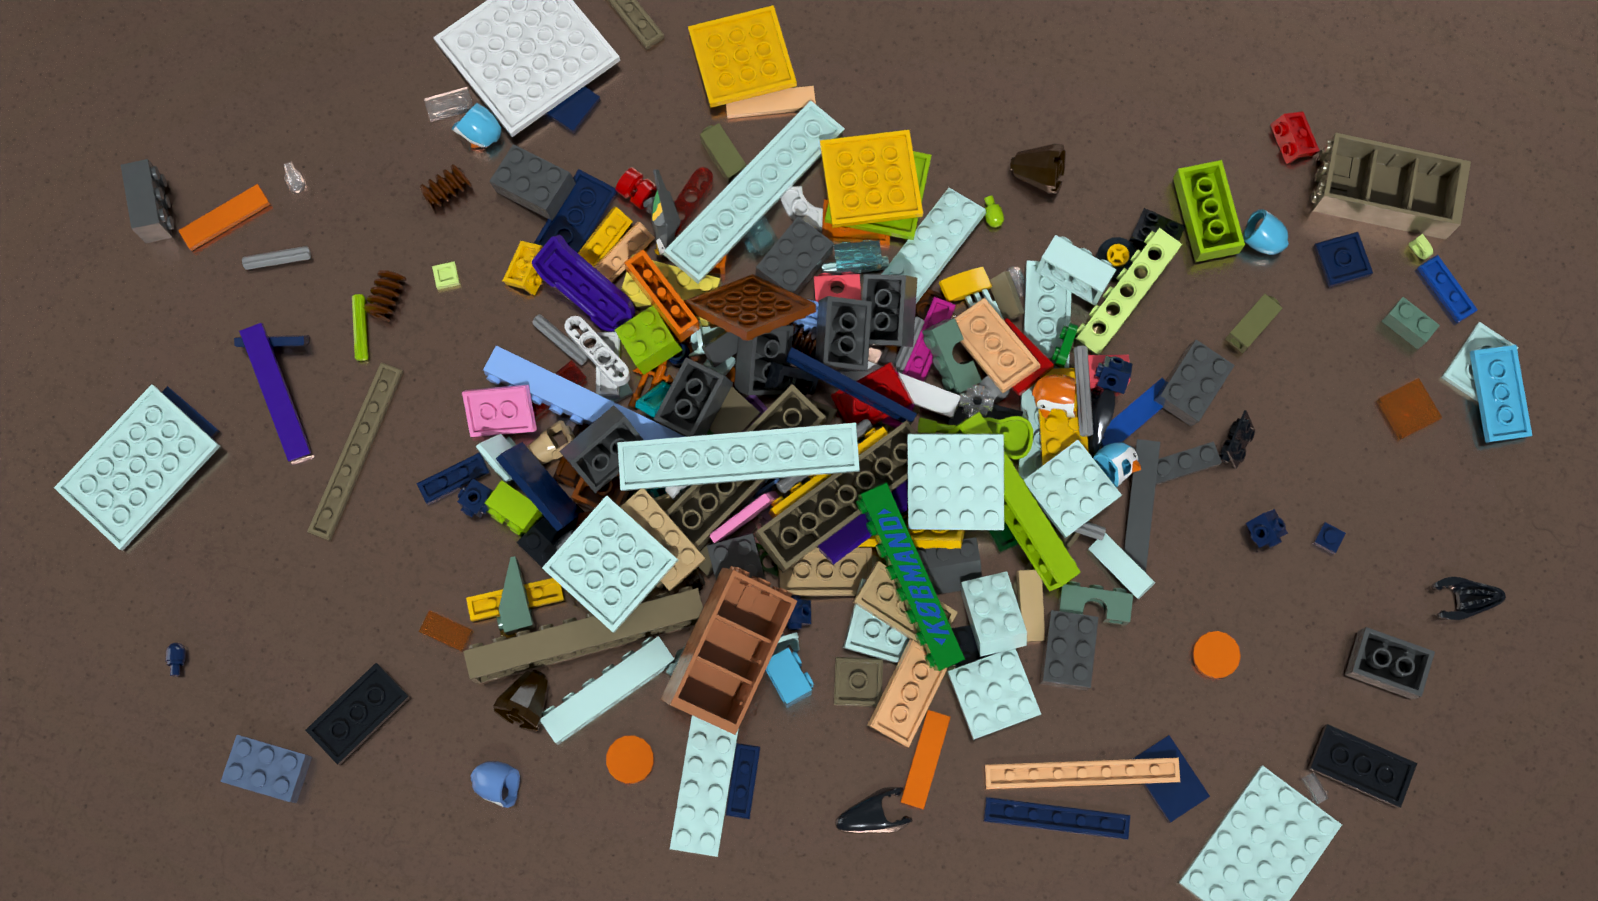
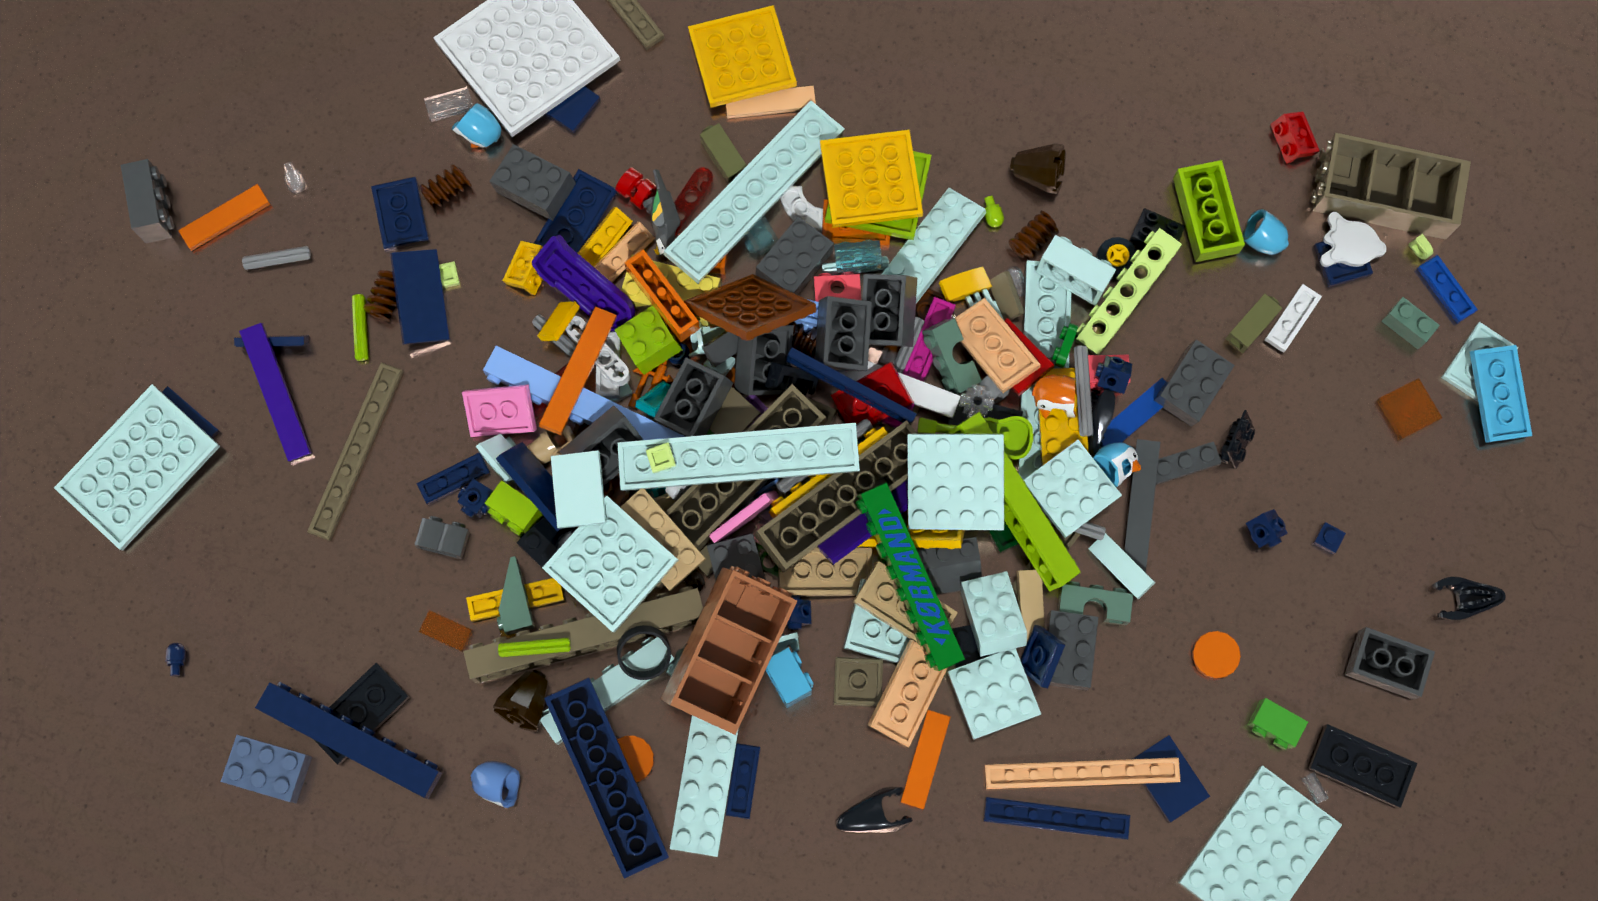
(348, 740): none -> dark blue brick
(400, 214): none -> dark blue tile
(419, 296): none -> dark blue tile
(442, 537): none -> dark grey brick
(534, 647): none -> lime axle
(558, 321): none -> yellow tile
(577, 371): none -> orange tile
(578, 489): none -> light aqua tile
(606, 777): none -> dark blue brick
(643, 675): none -> black tyre
(660, 457): none -> yellowish green tile
(1033, 234): none -> reddish brown piece
(1042, 656): none -> dark blue tile
(1277, 723): none -> bright green brick
(1293, 318): none -> white plate
(1351, 242): none -> white tile

